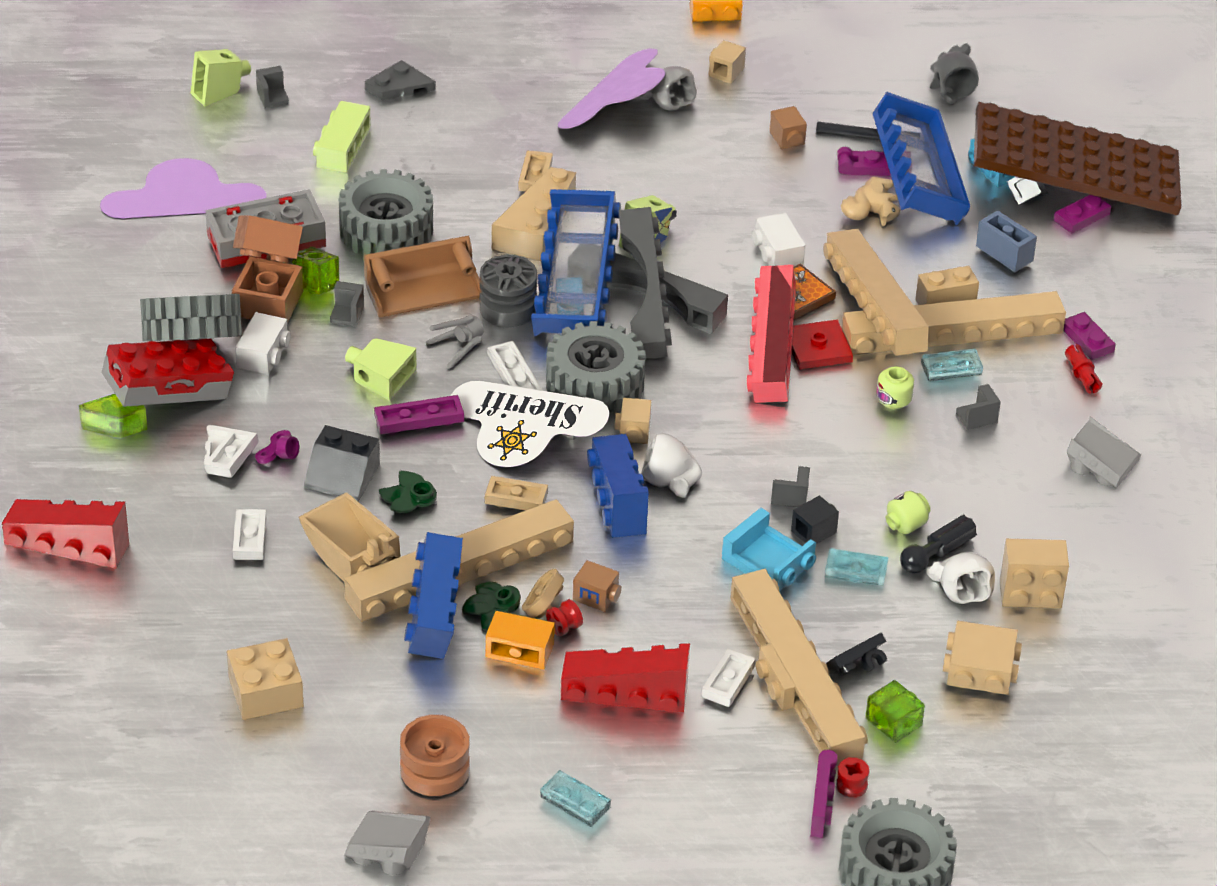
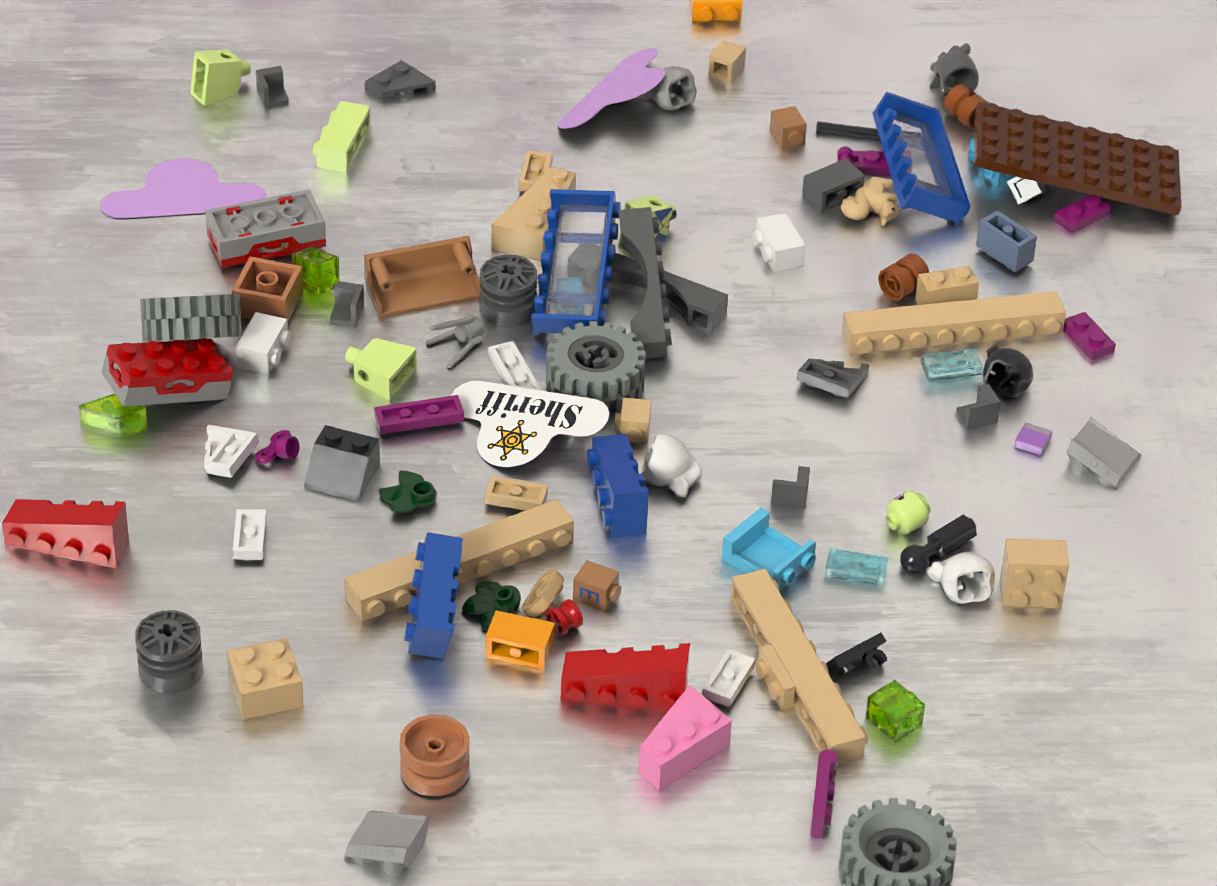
(169, 651): none -> dark grey wheel
(268, 237): nougat brick -> none
(349, 536): tan piece -> none
(372, 198): light grey wheel -> none
(575, 798): clear light blue plate -> none
(683, 739): none -> bright pink wedge
(773, 334): brick -> none
(810, 291): tile -> none
(815, 520): black brick -> none
(820, 345): red plate -> none
(831, 185): none -> dark grey brick
(832, 376): none -> dark grey wing
(852, 777): red wheel -> none
(877, 292): tan brick -> none
(895, 387): yellowish green head -> none
(902, 277): none -> dark orange wheel
(962, 104): none -> dark orange wheel
(982, 657): tan brick -> none
(1007, 371): none -> black piece
(1033, 439): none -> medium lavender tile
(1083, 369): red pin -> none

